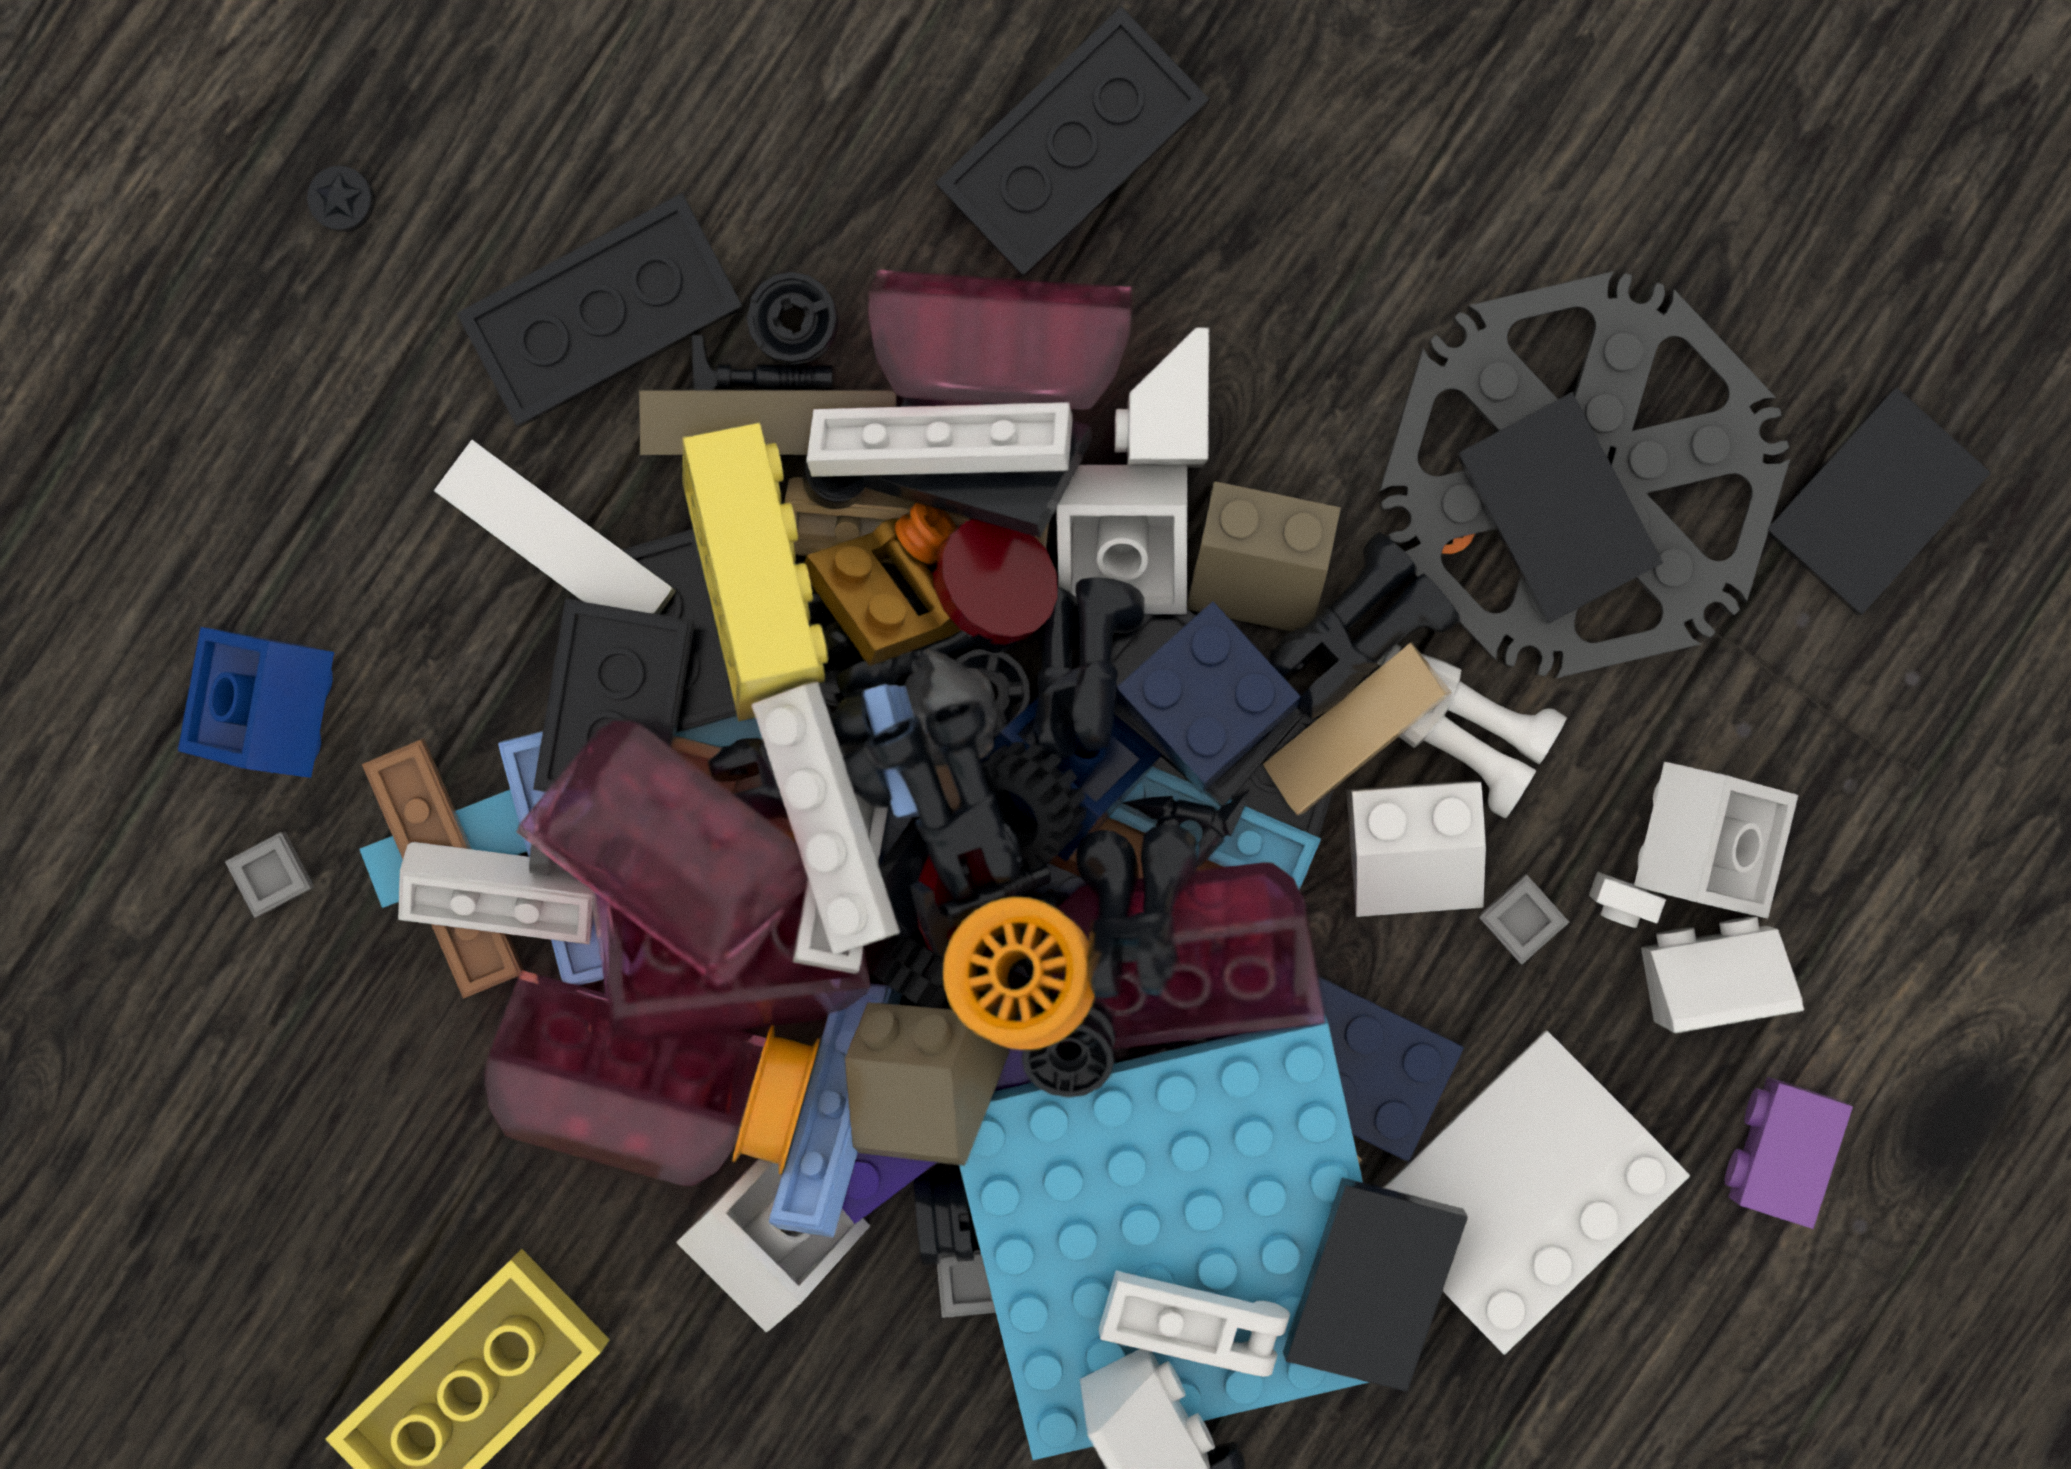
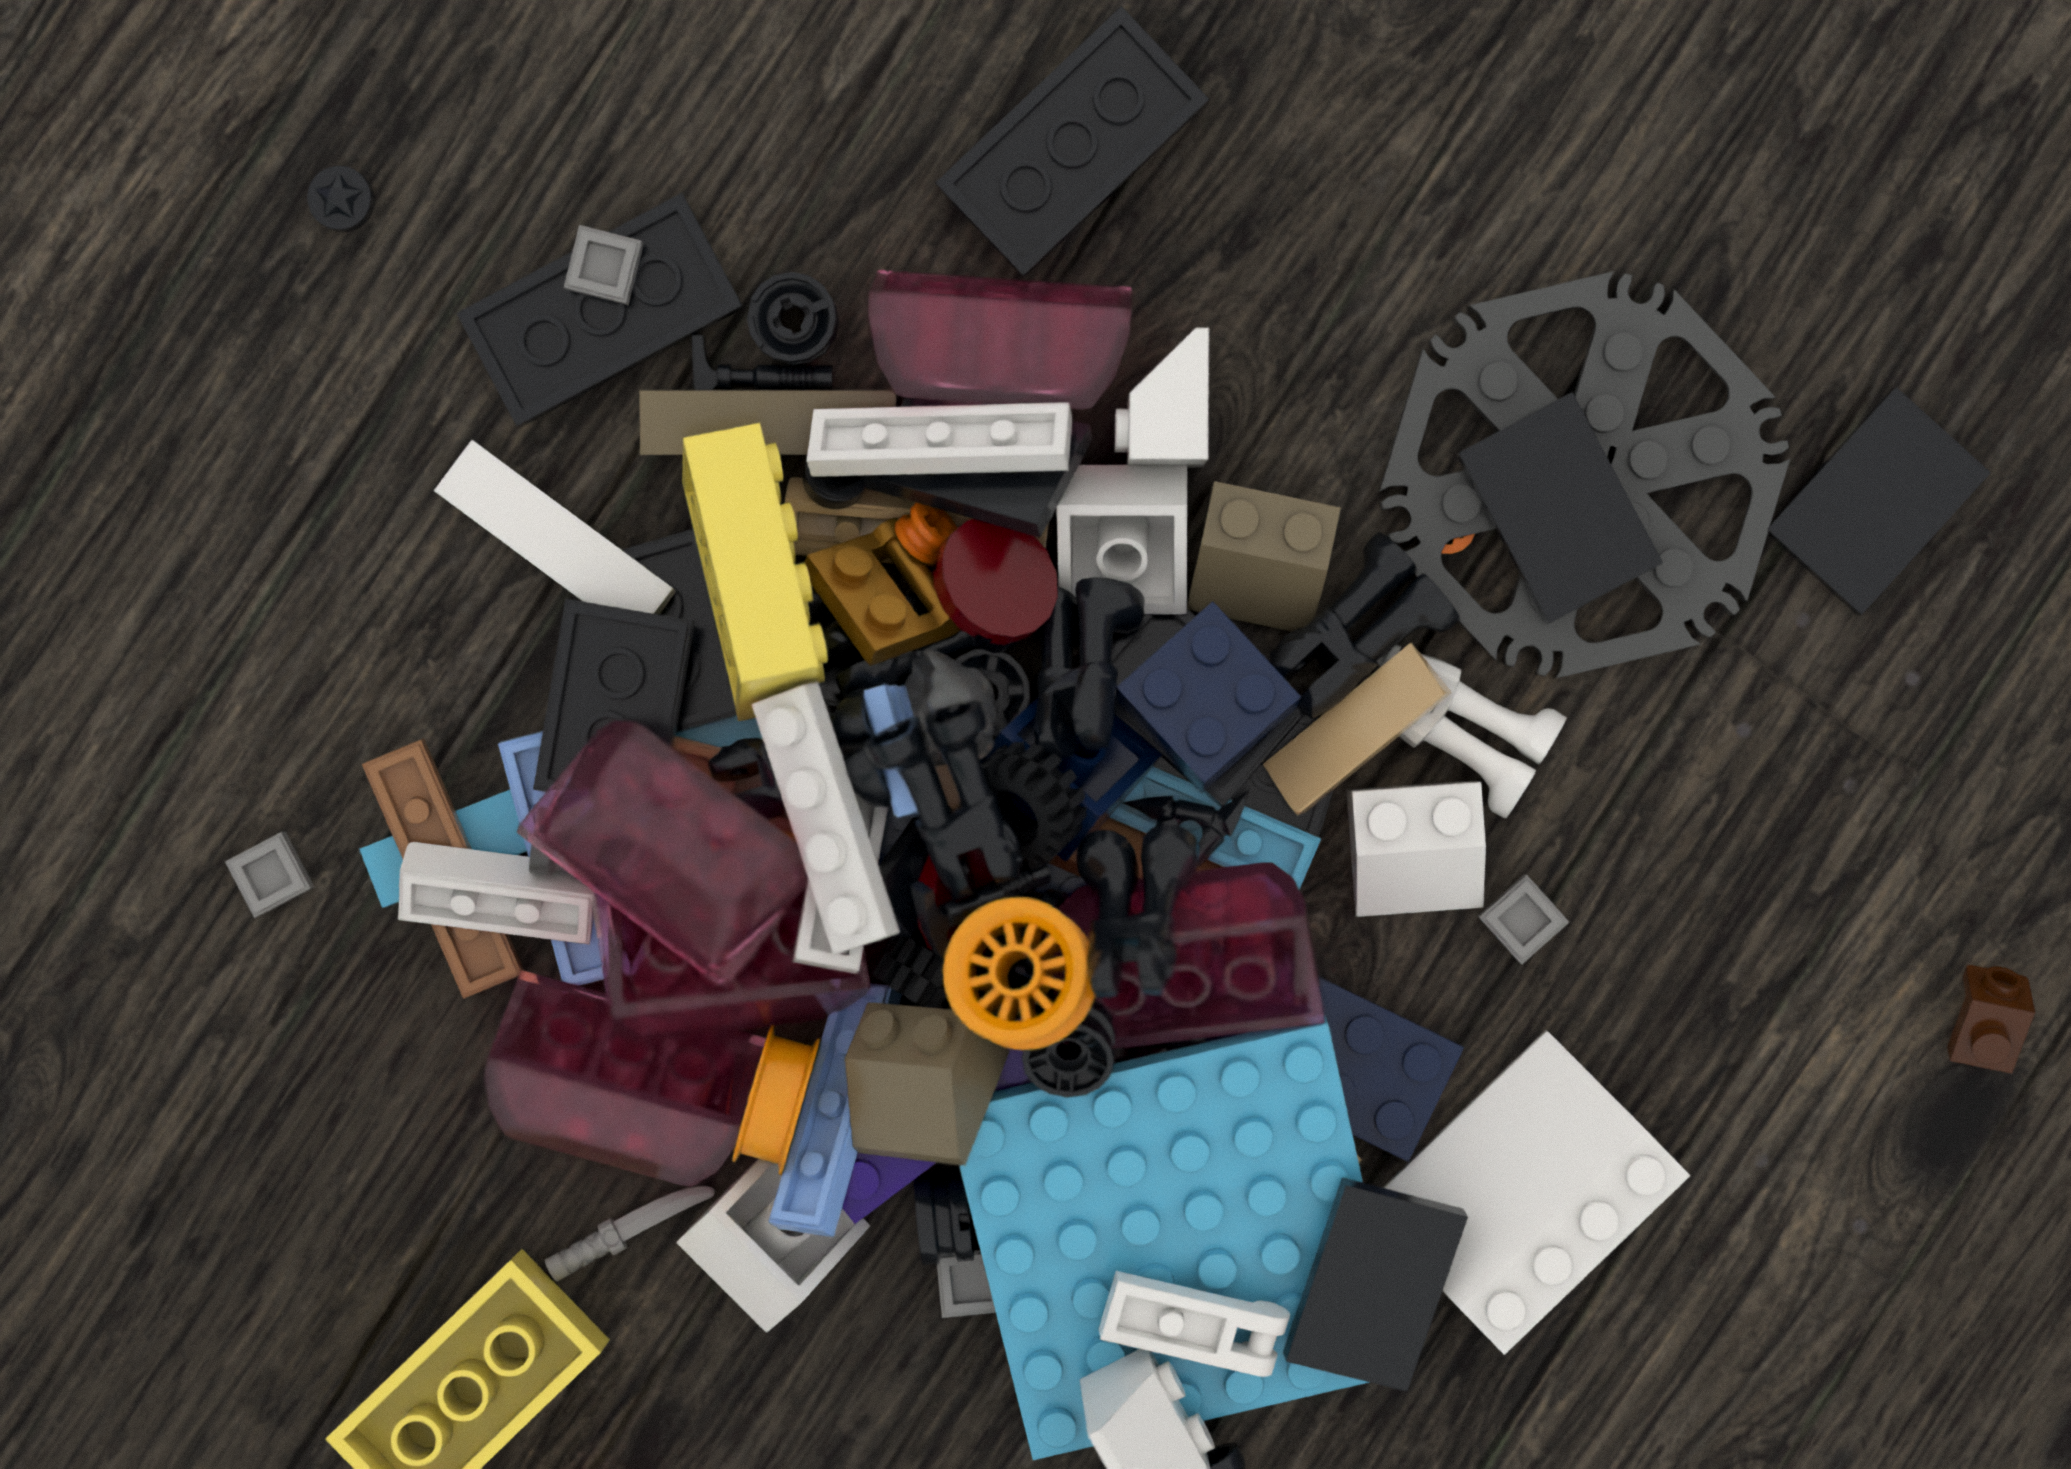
(256, 702): blue slope -> none
(603, 265): none -> light grey tile
(613, 1234): none -> light grey piece
(1625, 902): white plate -> none
(1715, 840): white slope -> none
(1719, 976): white slope -> none
(1787, 1151): medium lavender brick -> none
(1992, 1019): none -> reddish brown bracket

